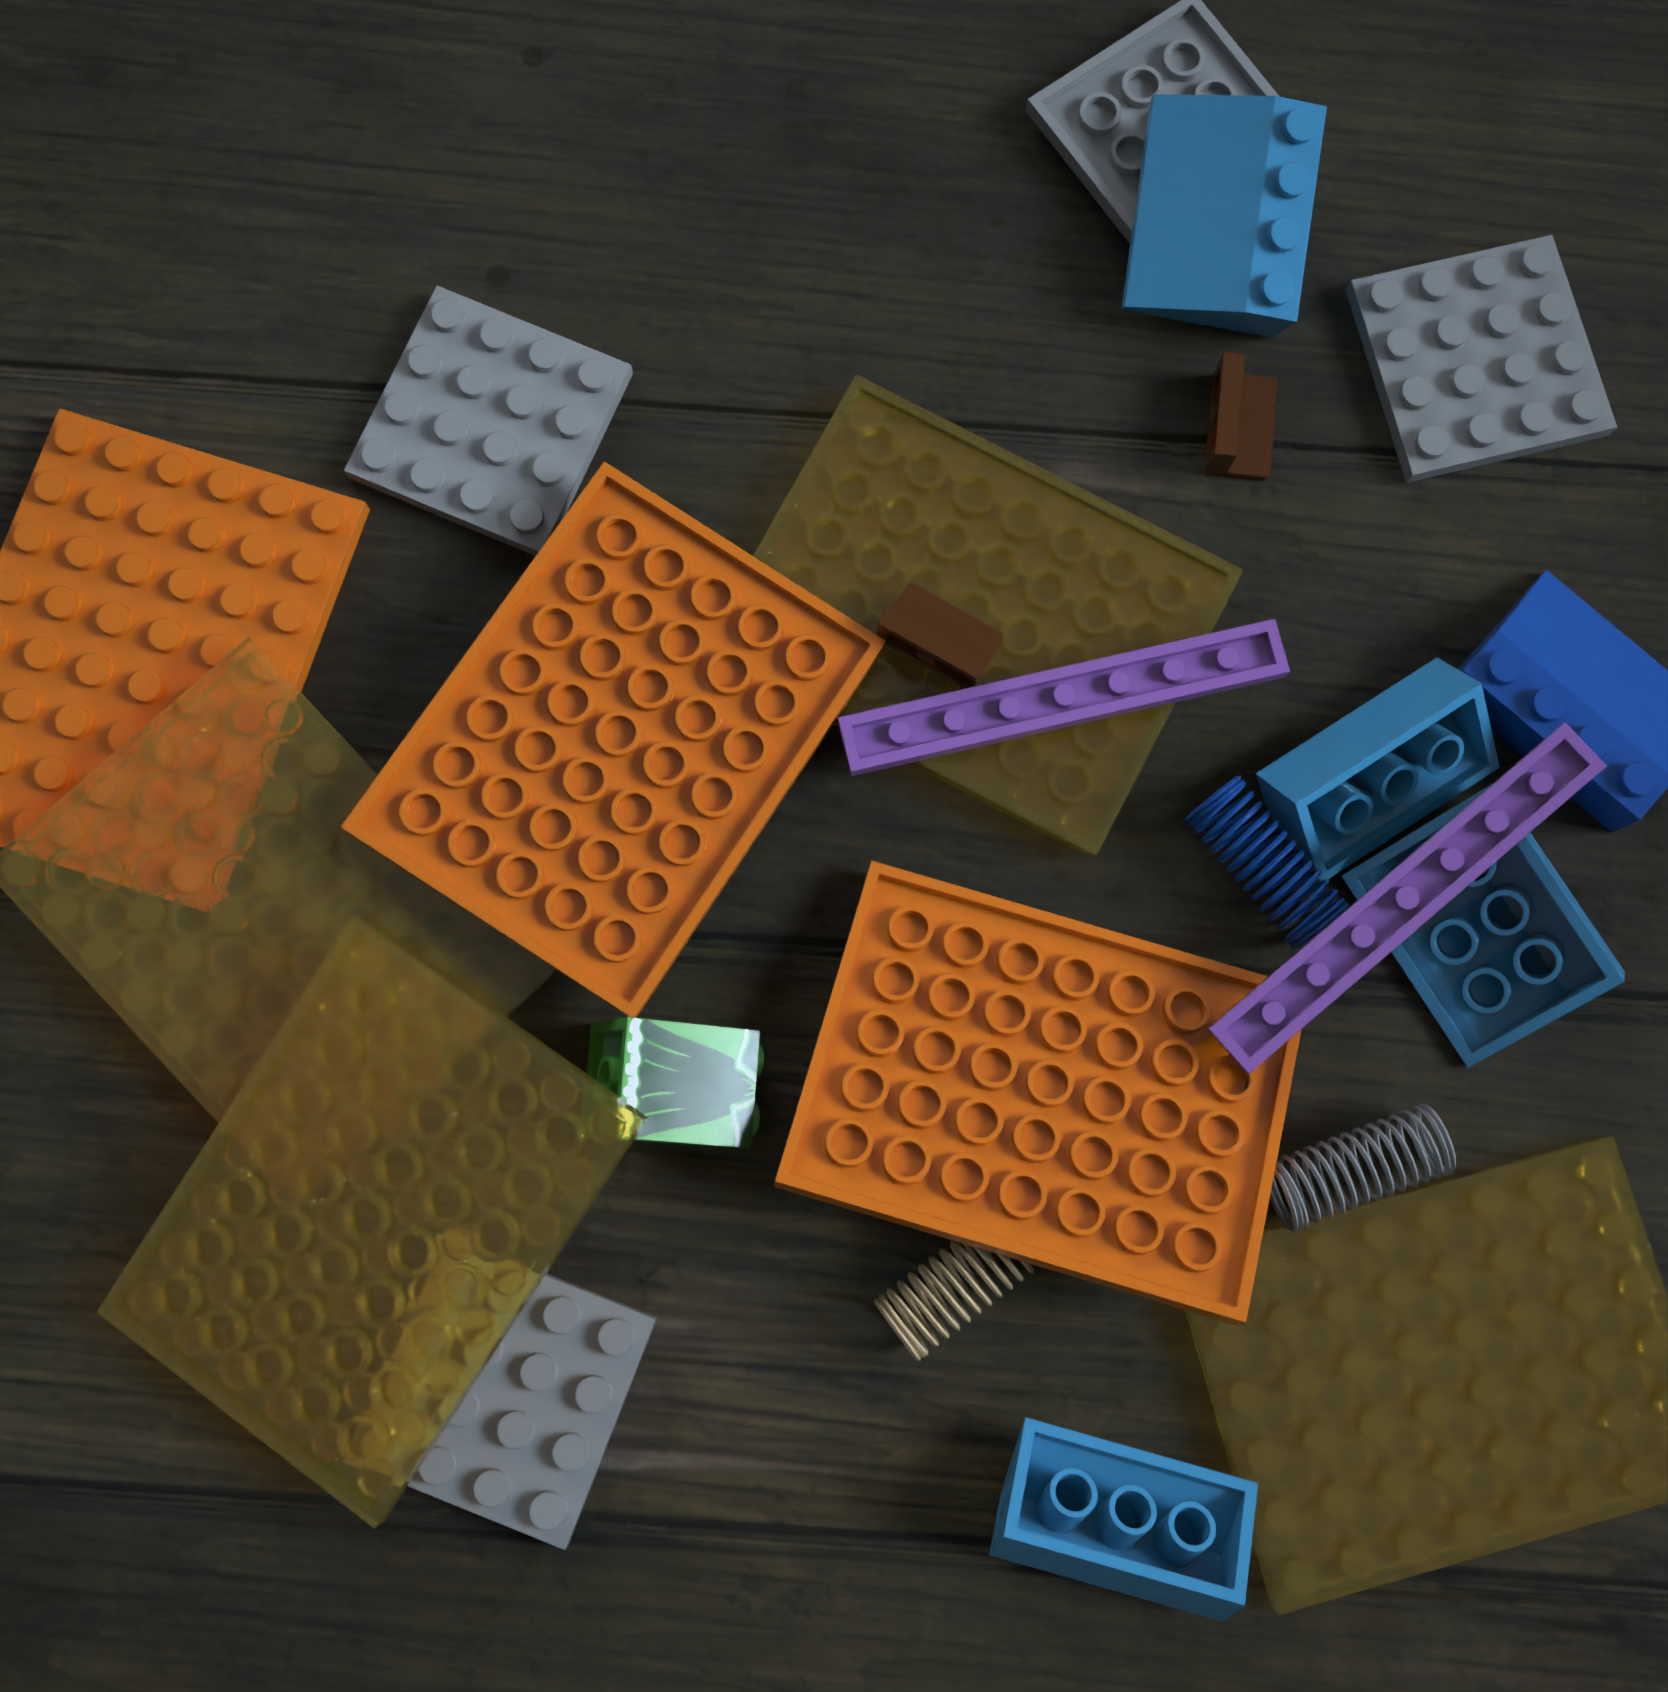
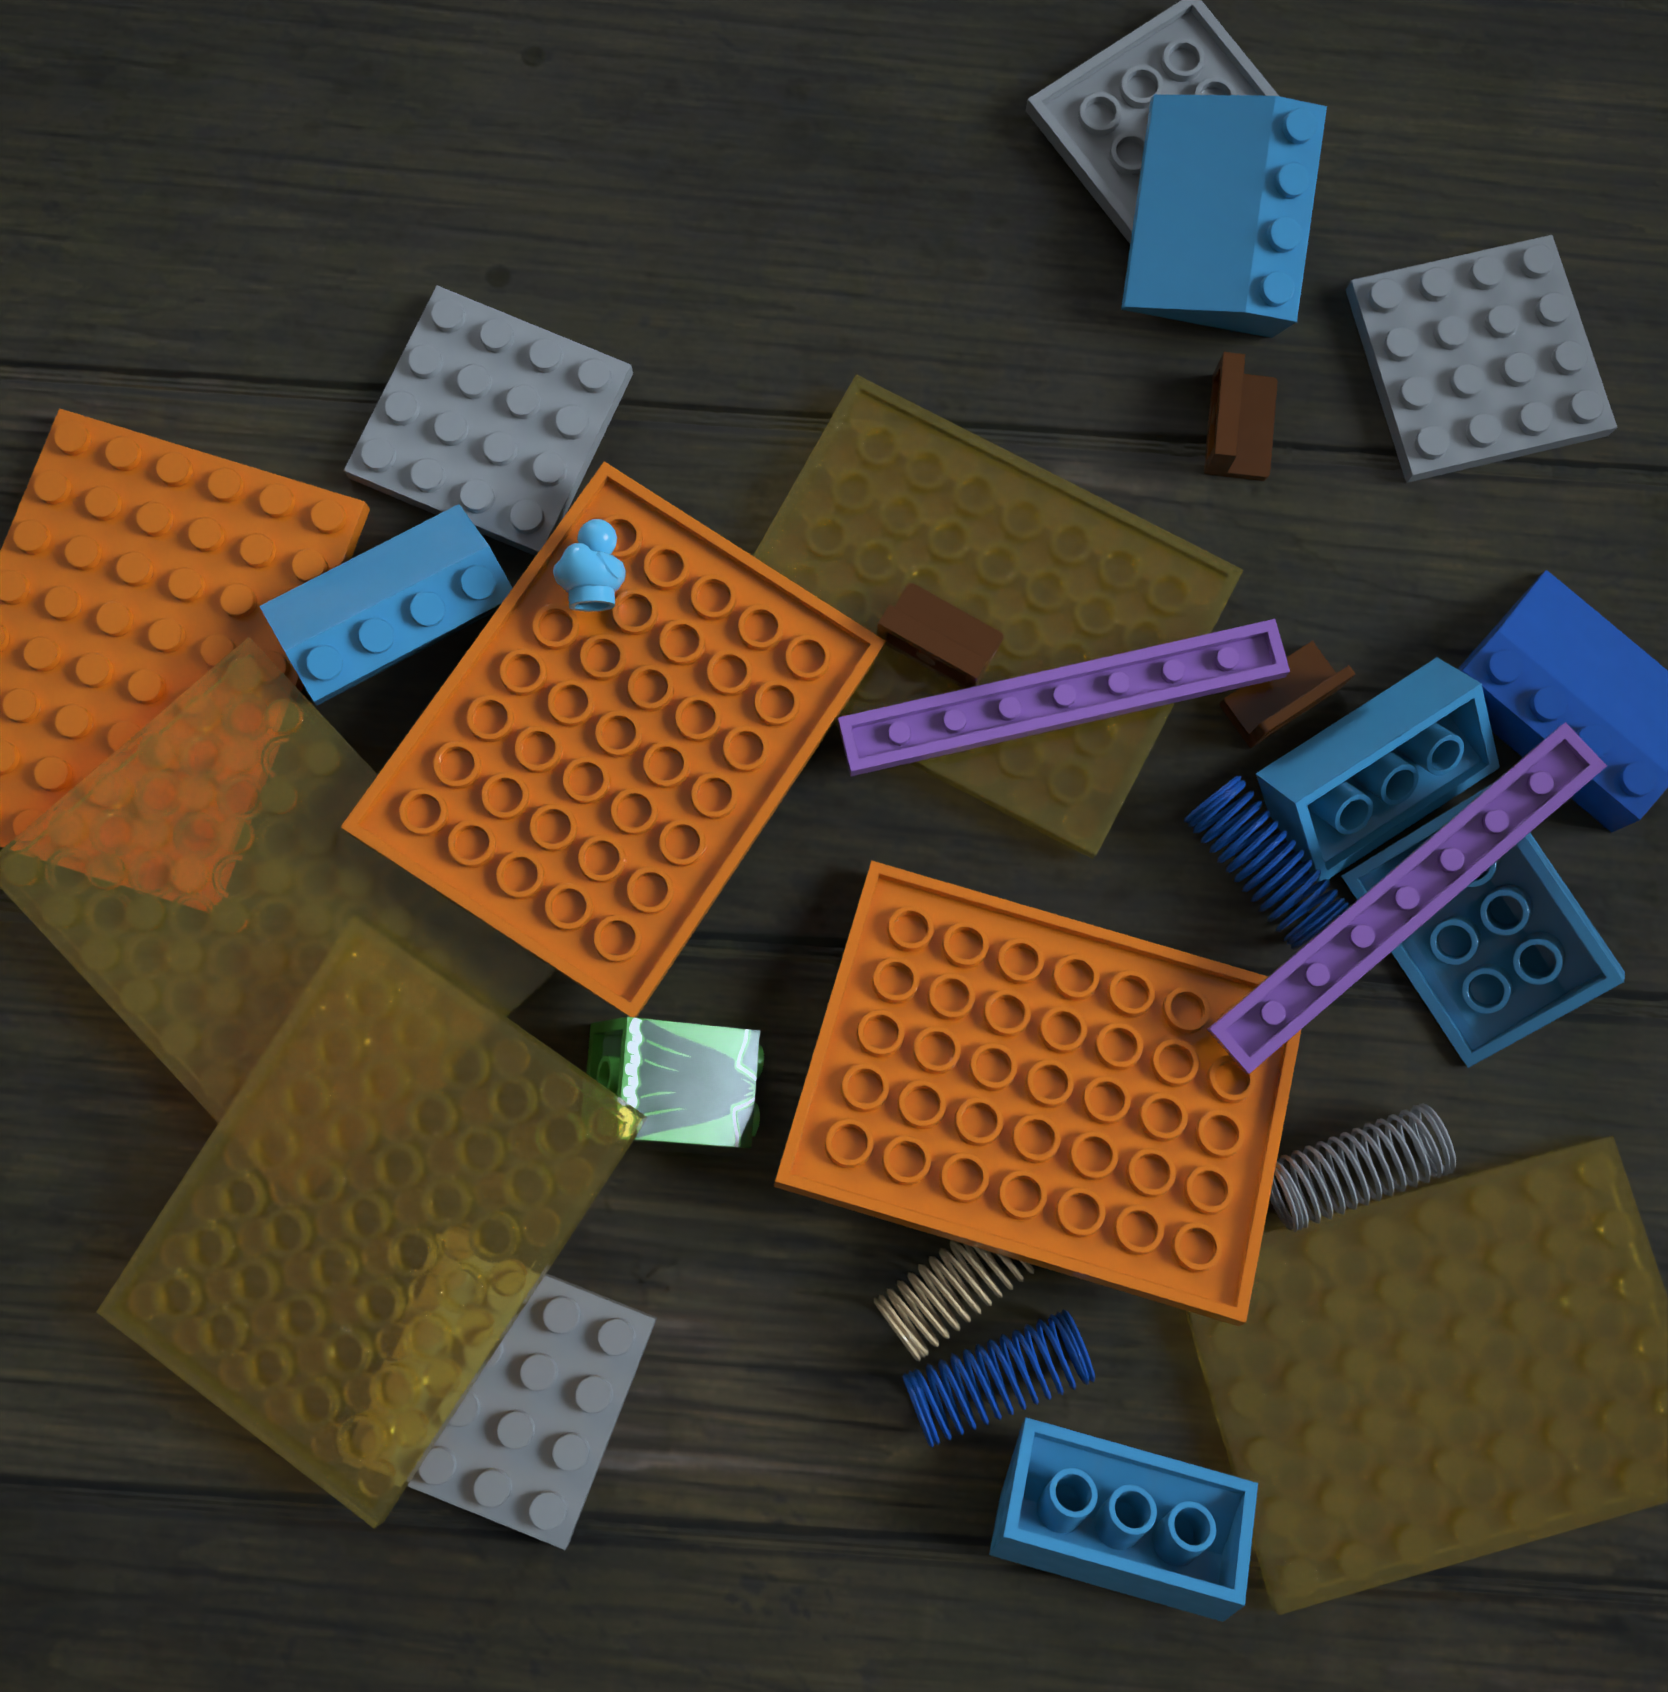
(387, 603): none -> dark azure slope
(590, 570): none -> medium azure animal
(917, 1385): none -> blue piece
(1269, 706): none -> reddish brown panel

